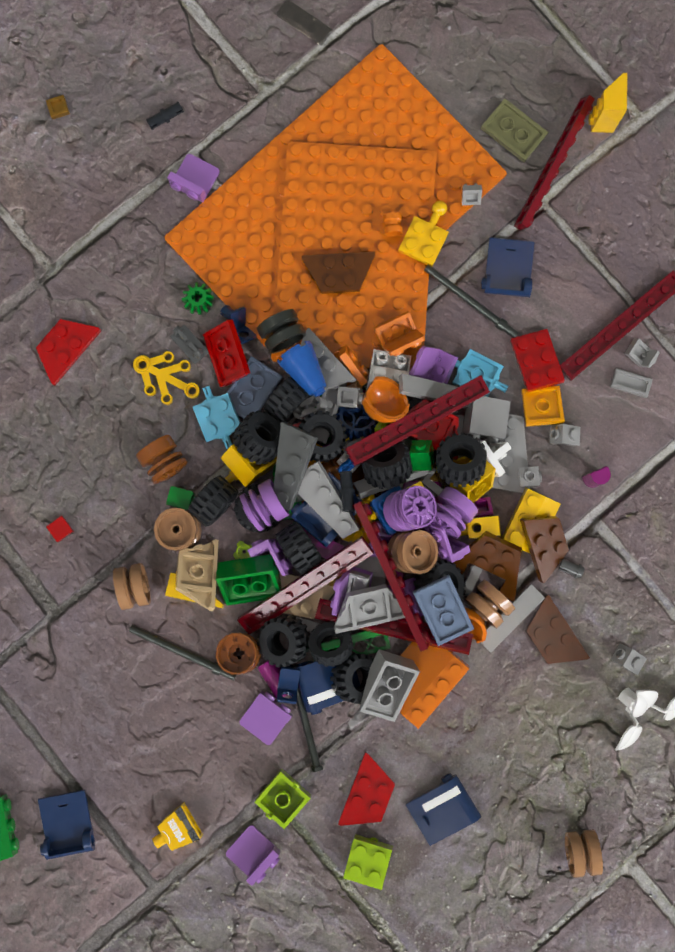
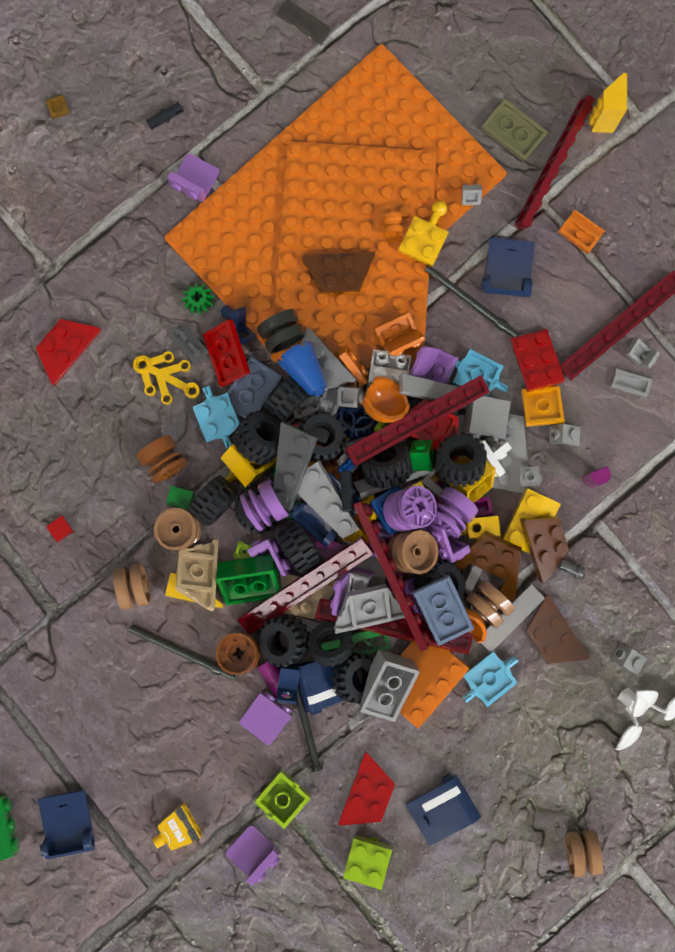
(490, 679): none -> medium azure plate
(581, 231): none -> orange plate

